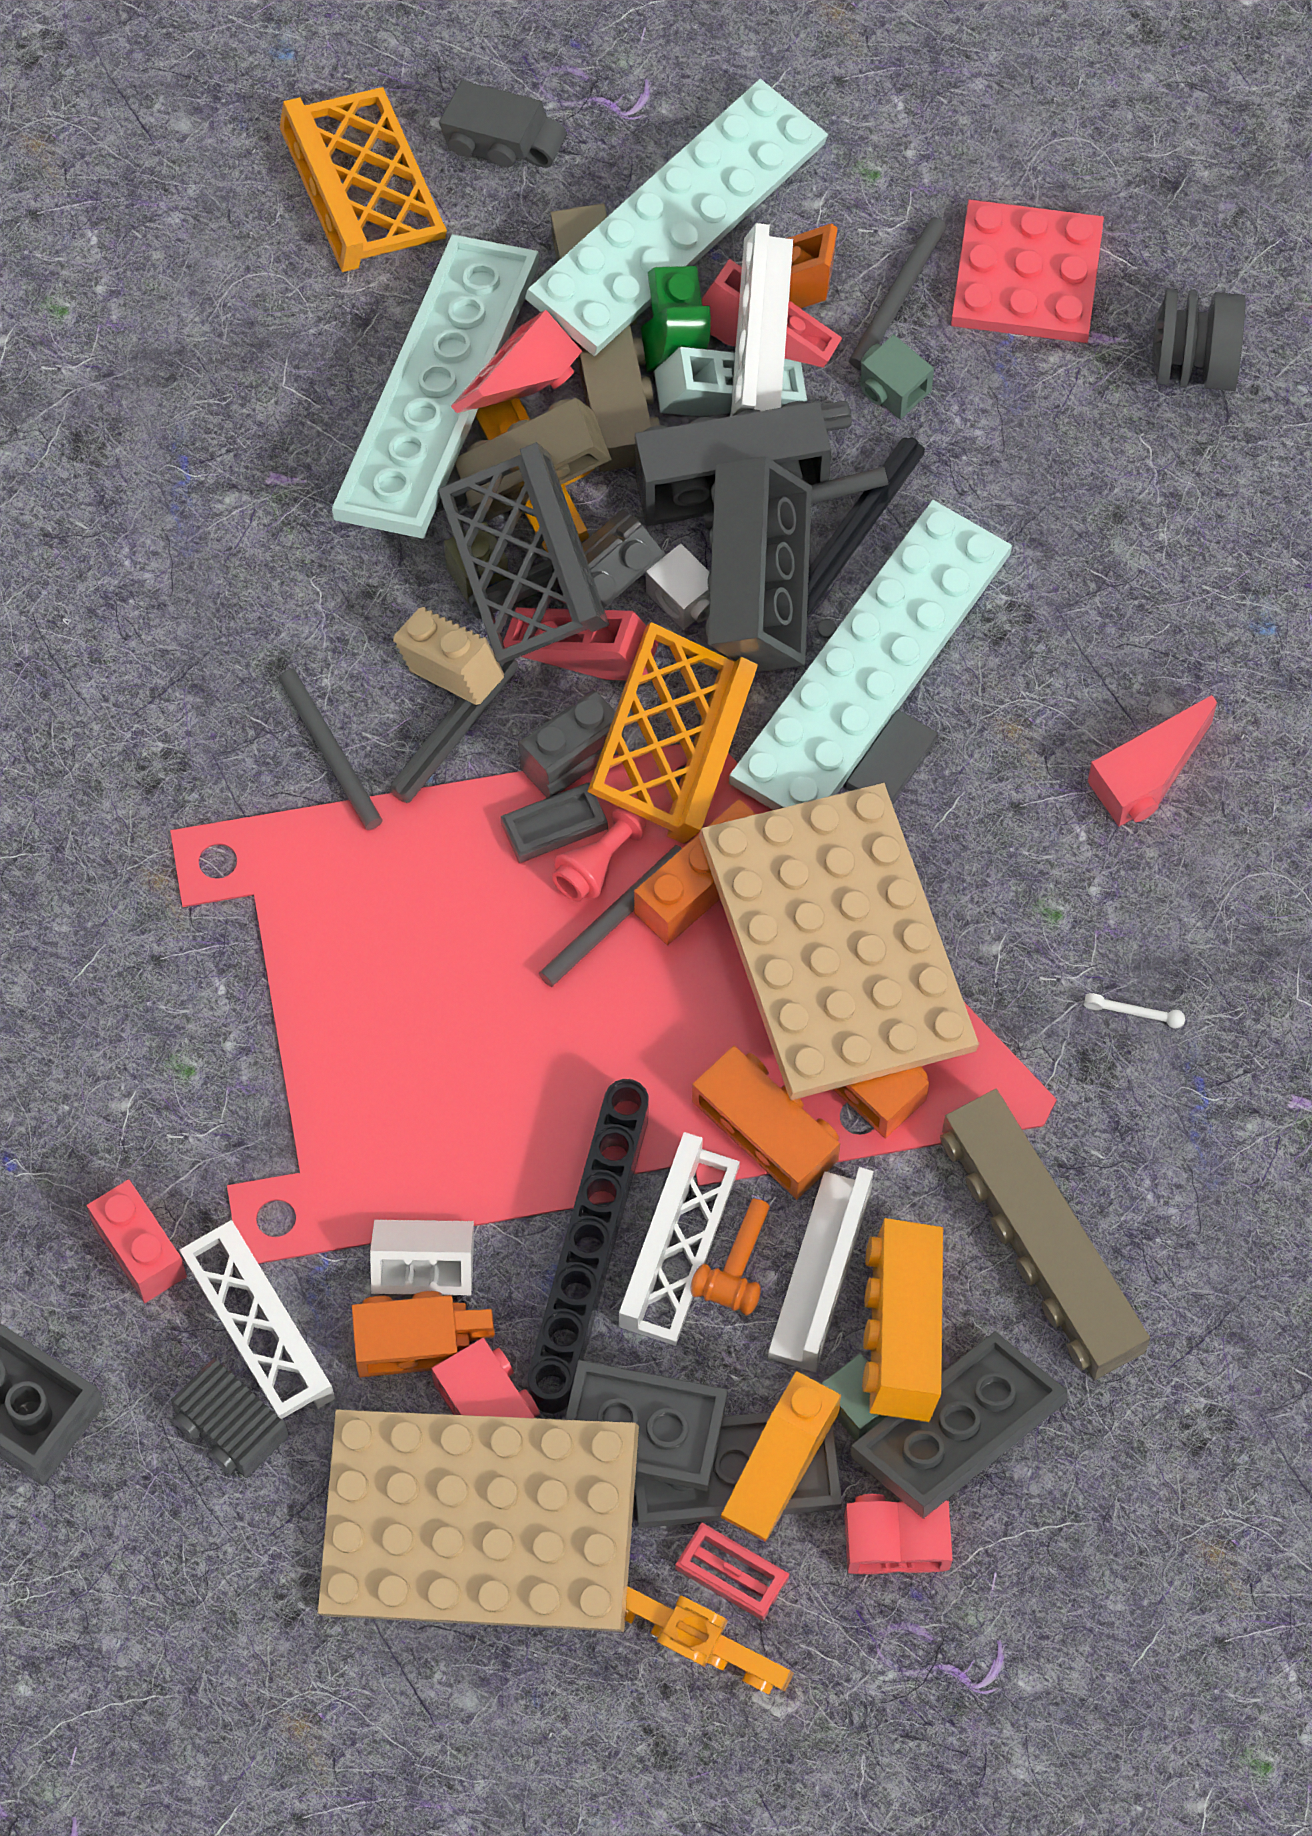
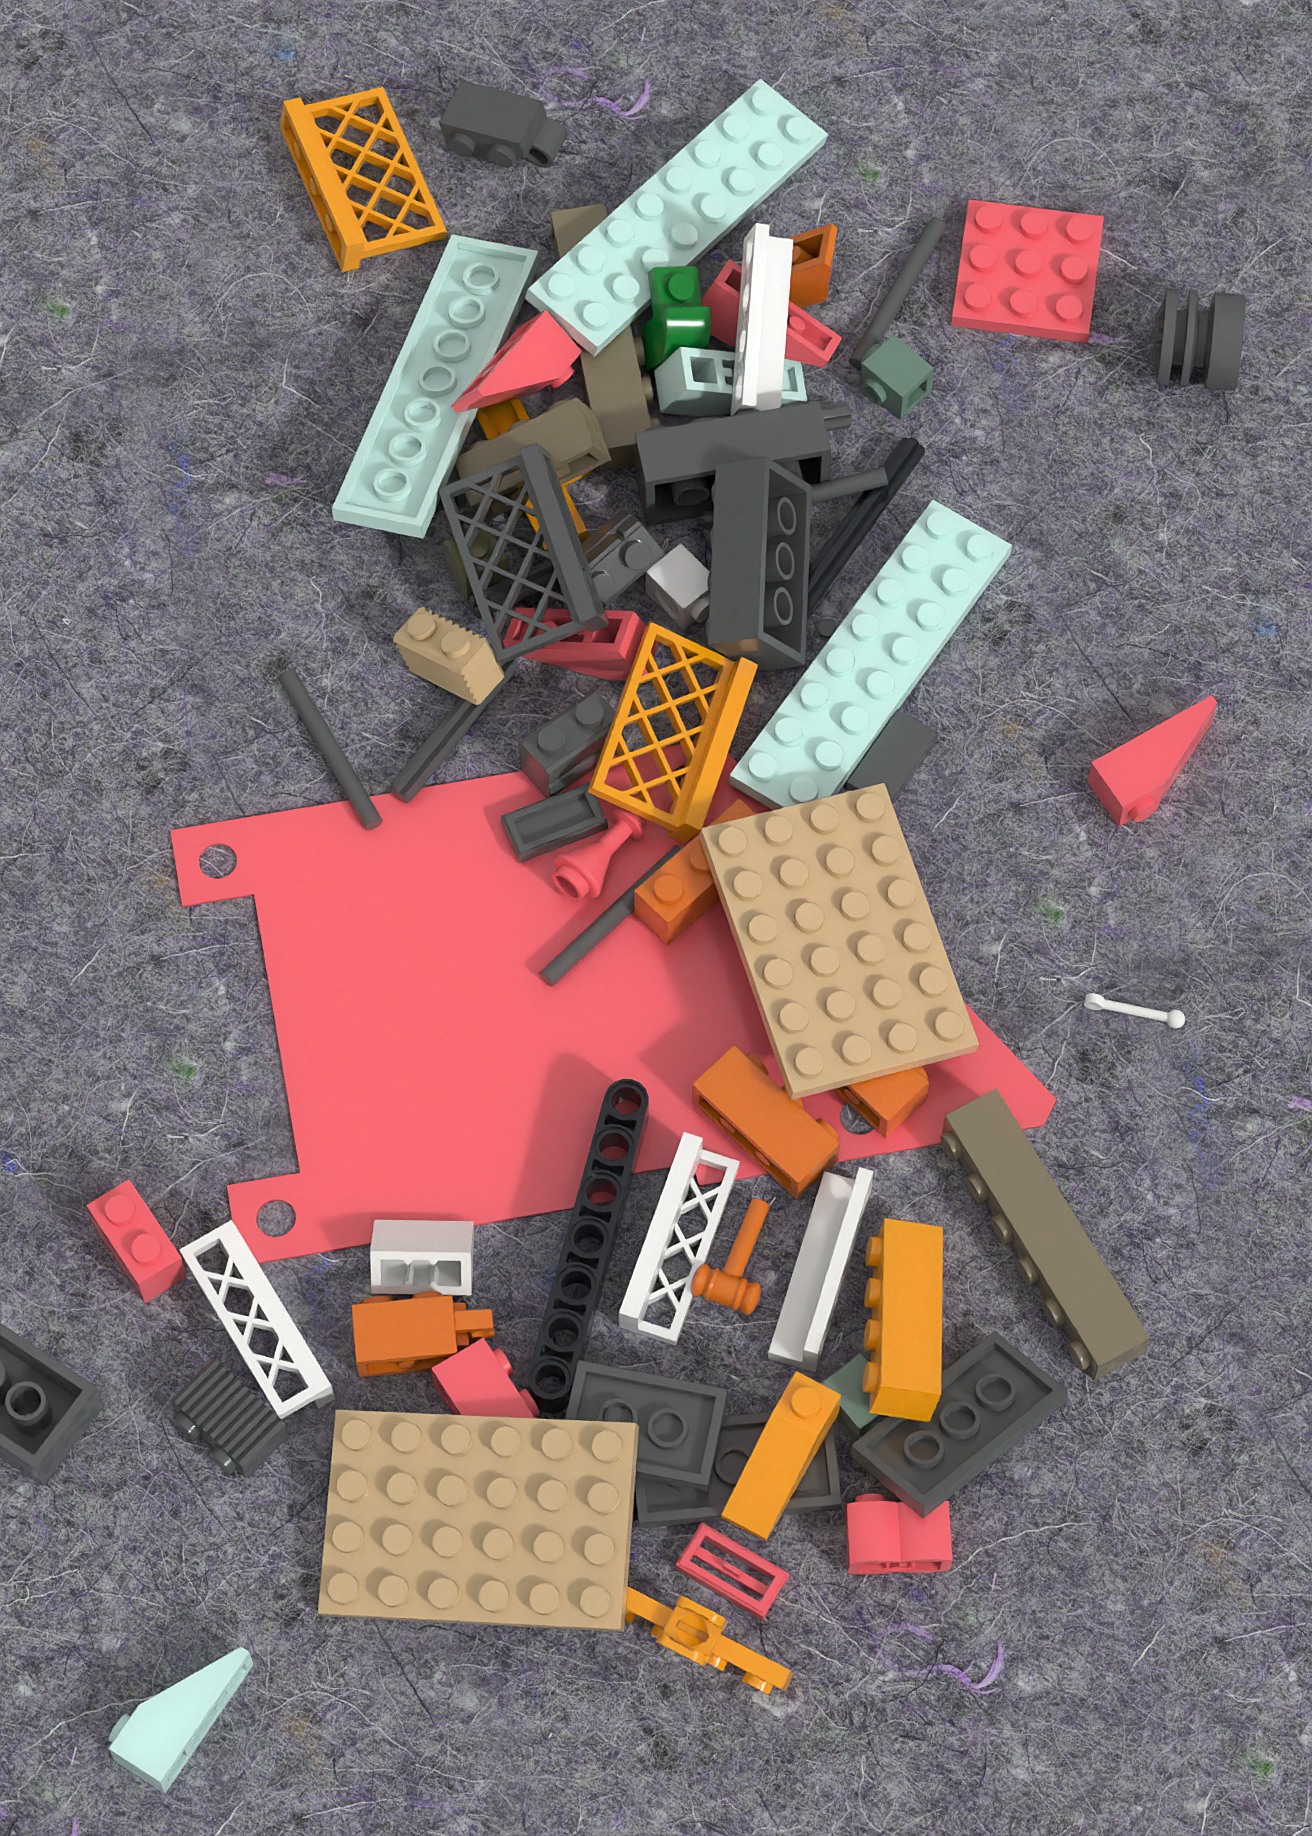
(173, 1723): none -> light aqua slope

